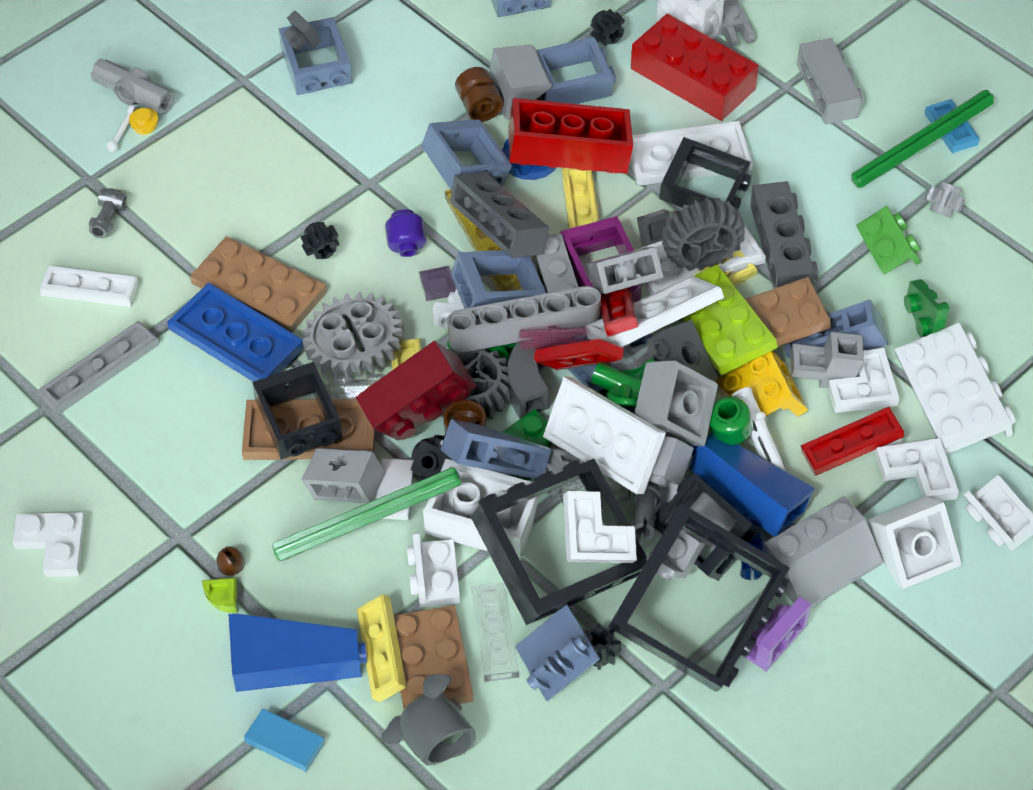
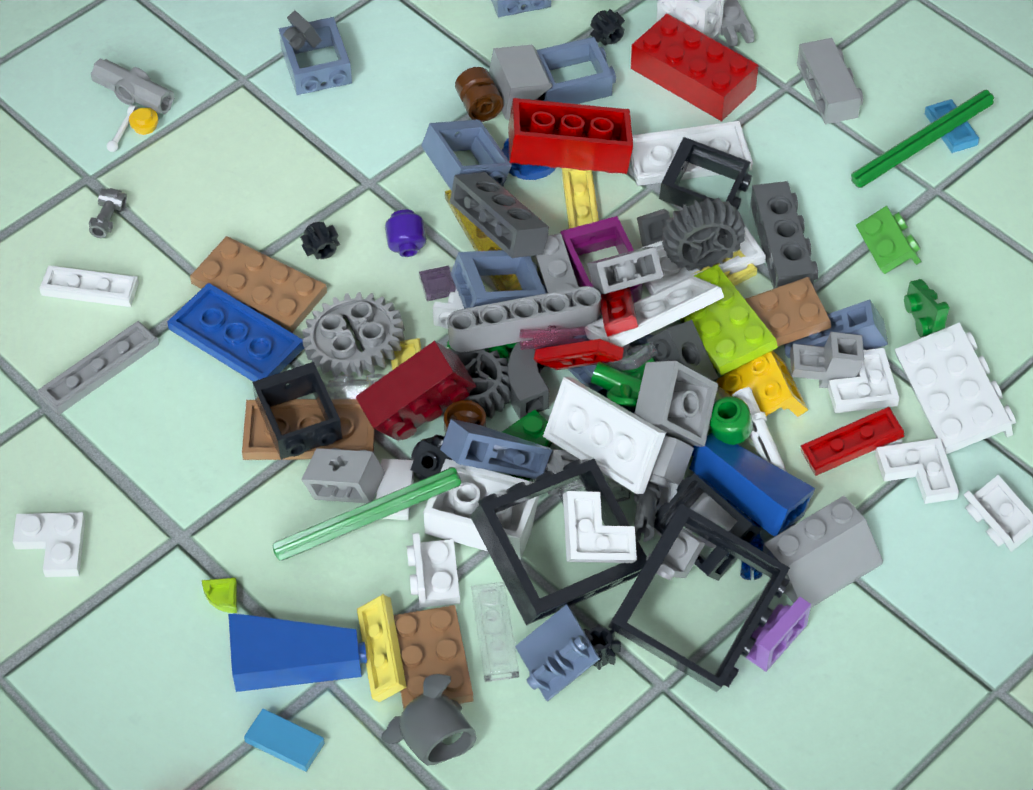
(224, 563): reddish brown hinge -> none
(915, 541): white slope -> none
(945, 199): light grey gear -> none

